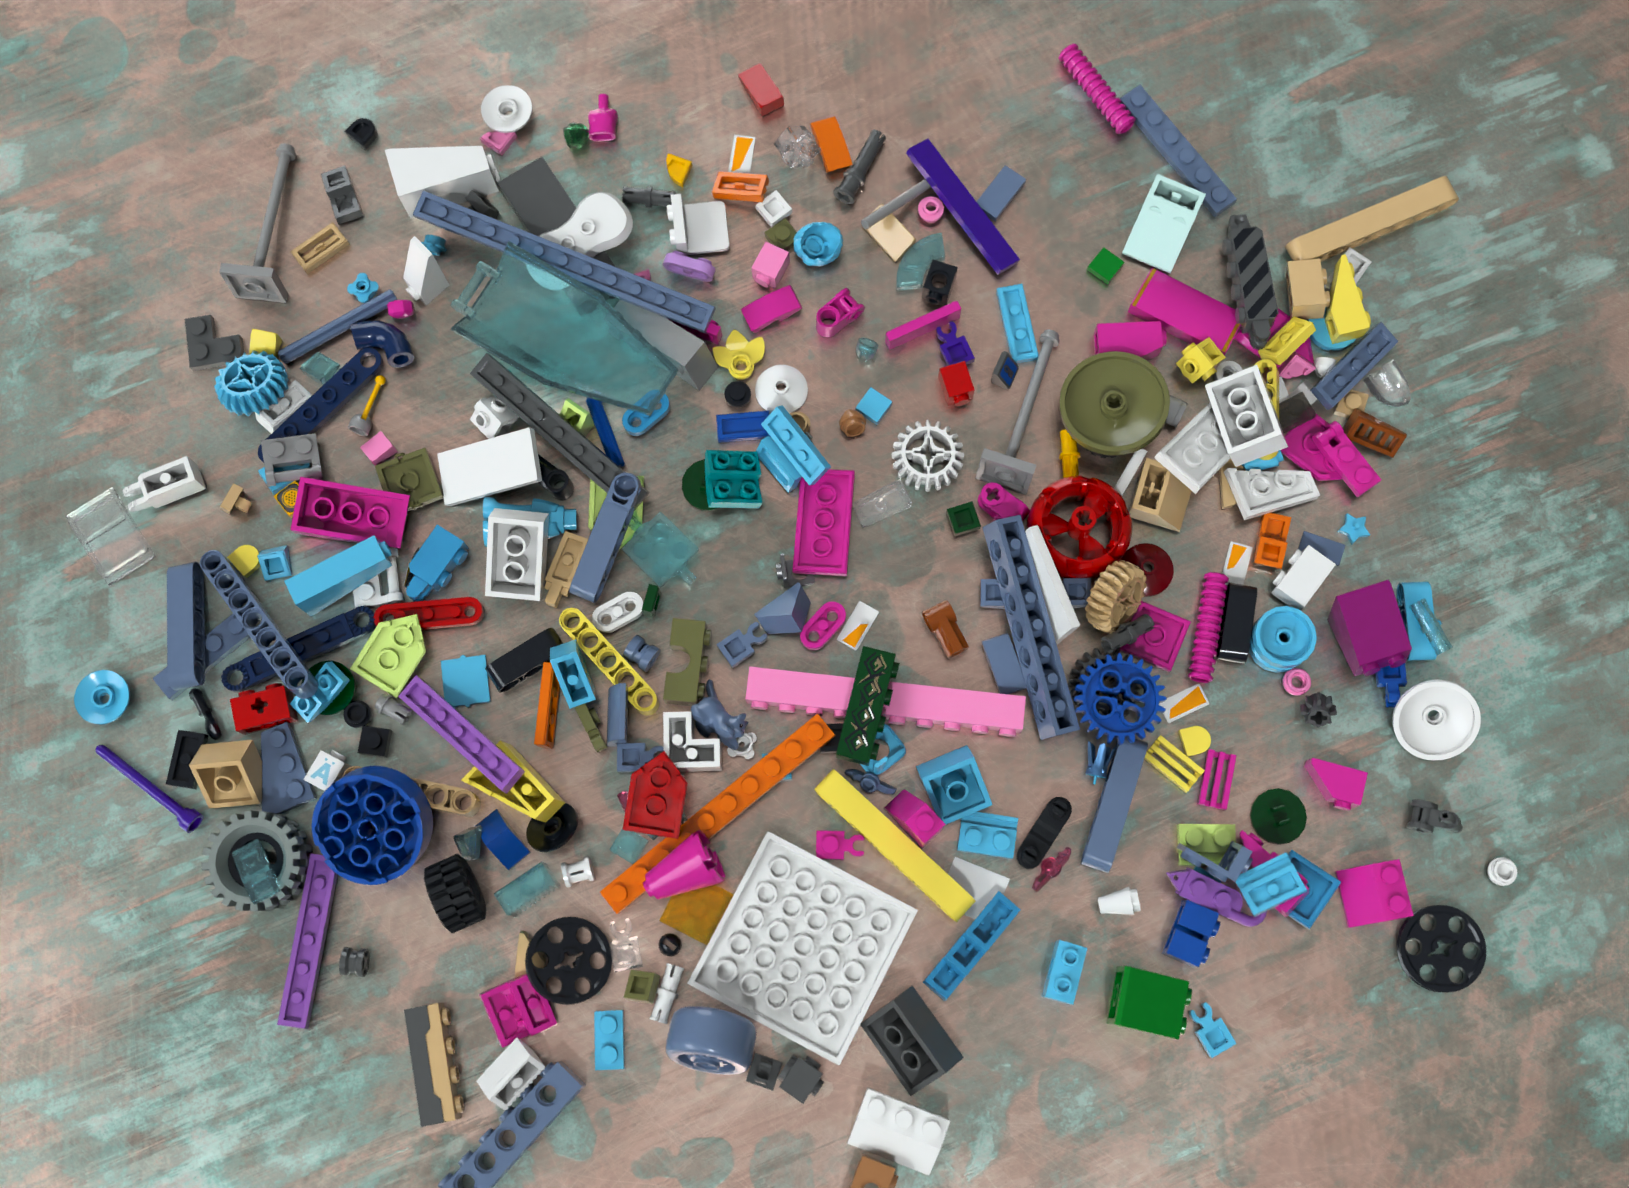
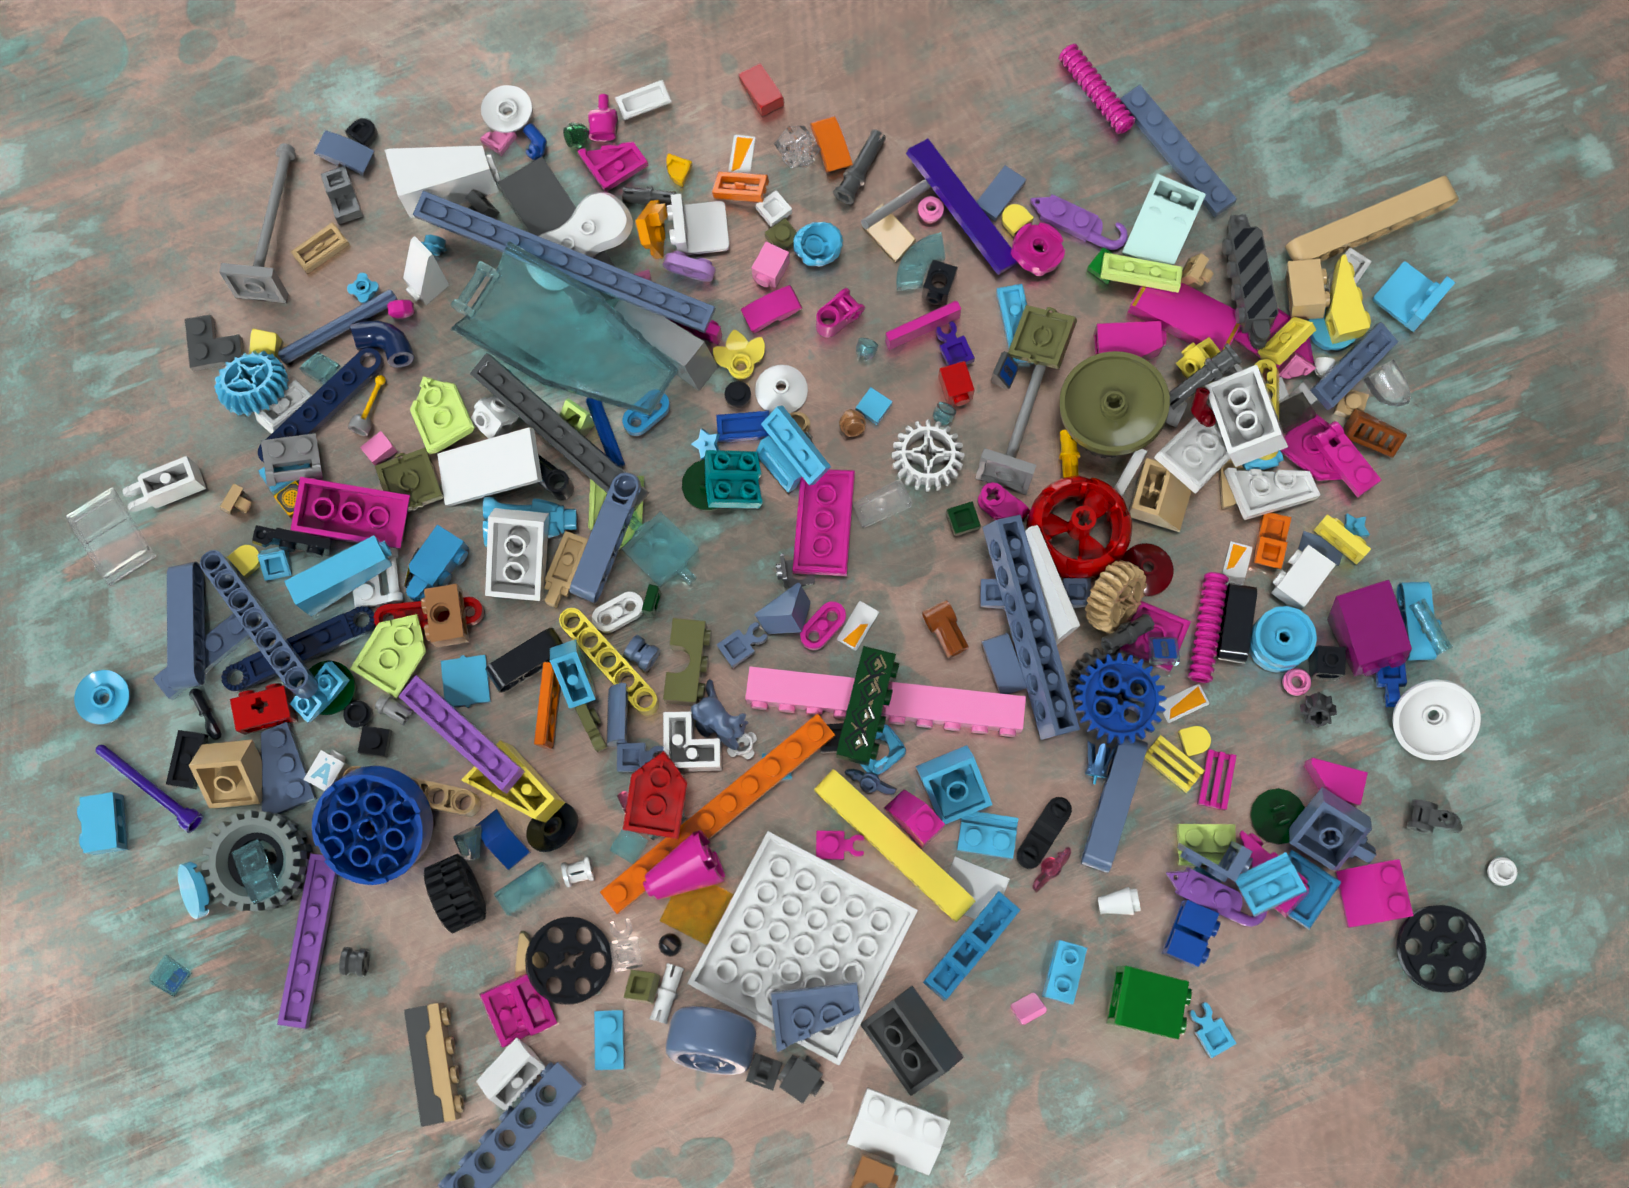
(102, 823): none -> medium azure brick
(169, 976): none -> clear light blue slope
(193, 890): none -> medium azure tile
(292, 540): none -> black hinge
(344, 151): none -> sand blue slope
(440, 415): none -> yellowish green tile
(454, 629): none -> medium nougat brick
(538, 142): none -> blue arm
(613, 164): none -> dark pink wing
(643, 100): none -> white tile
(651, 228): none -> light orange plate
(706, 442): none -> medium azure piece
(810, 1010): none -> sand blue wing
(944, 413): none -> clear light blue hinge
(1015, 217): none -> light yellow tile
(1028, 1008): none -> bright pink slope
(1035, 261): none -> dark pink plate
(1042, 336): none -> olive plate
(1076, 221): none -> medium lavender plate
(1141, 272): none -> yellowish green tile
(1163, 651): none -> slope
(1195, 270): none -> tan tile
(1201, 409): none -> dark red arm
(1212, 369): none -> dark grey pin
(1327, 663): none -> black brick
(1332, 831): none -> sand blue hinge
(1338, 536): none -> light yellow plate
(1411, 295): none -> medium azure bracket

